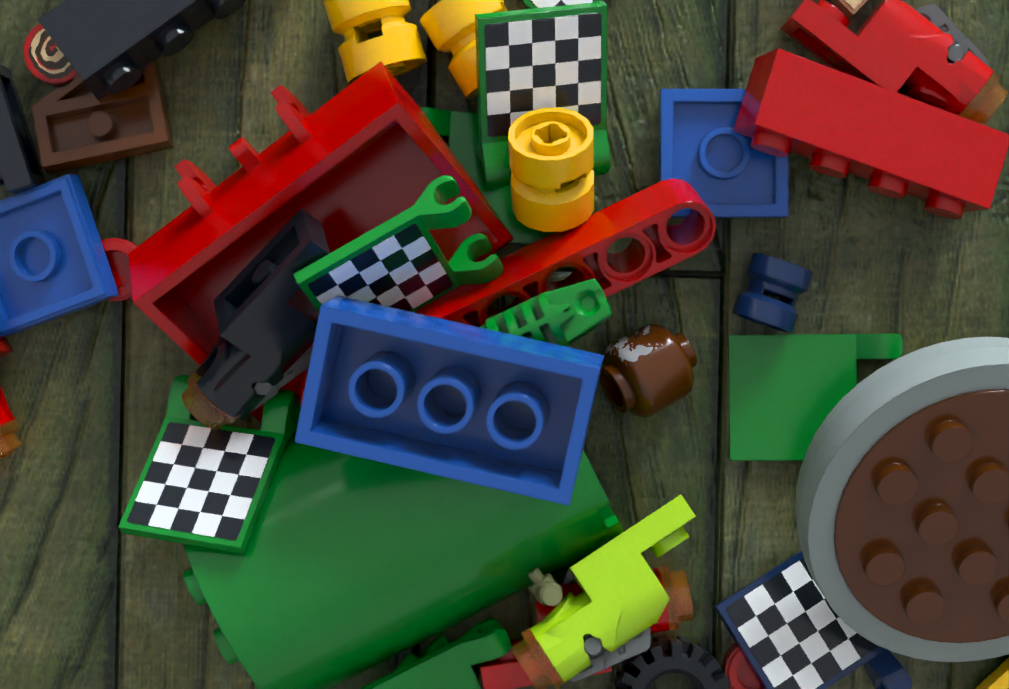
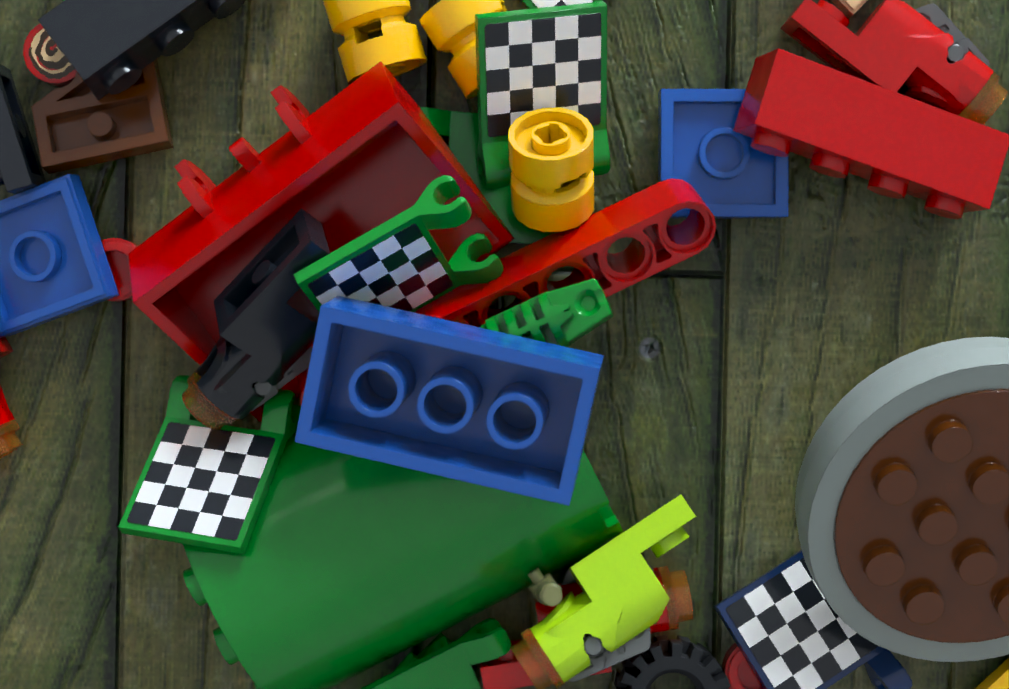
(648, 370): reddish brown head -> none
(777, 279): dark blue wheel -> none
(789, 386): green flag -> none

